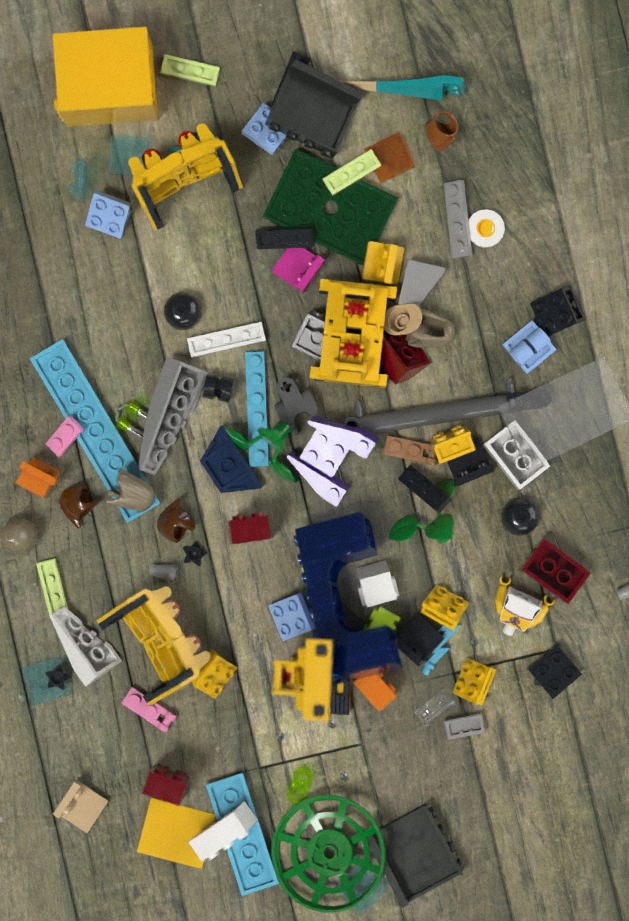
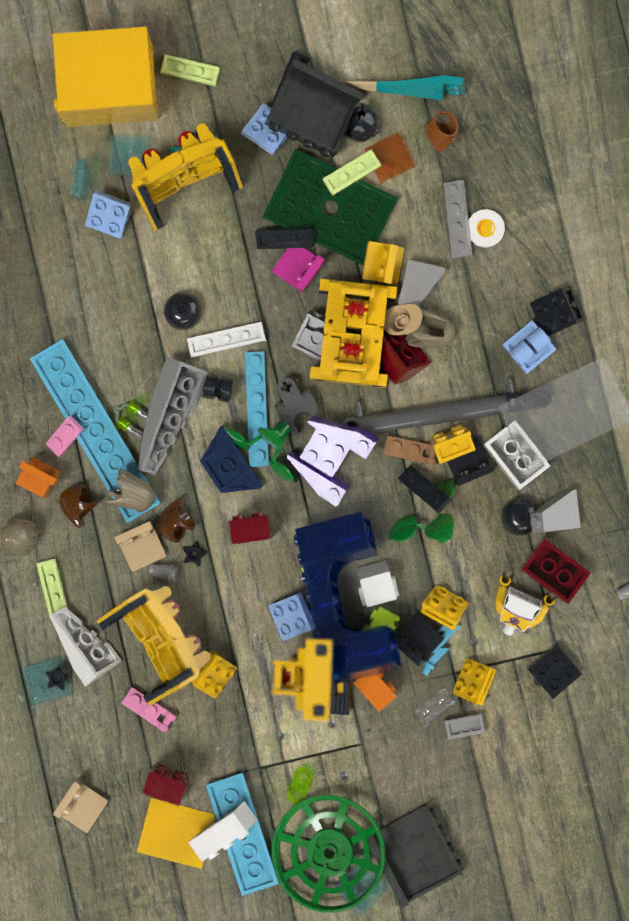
(141, 546): none -> tan bracket
(362, 124): none -> black cylinder
(557, 513): none -> light grey slope

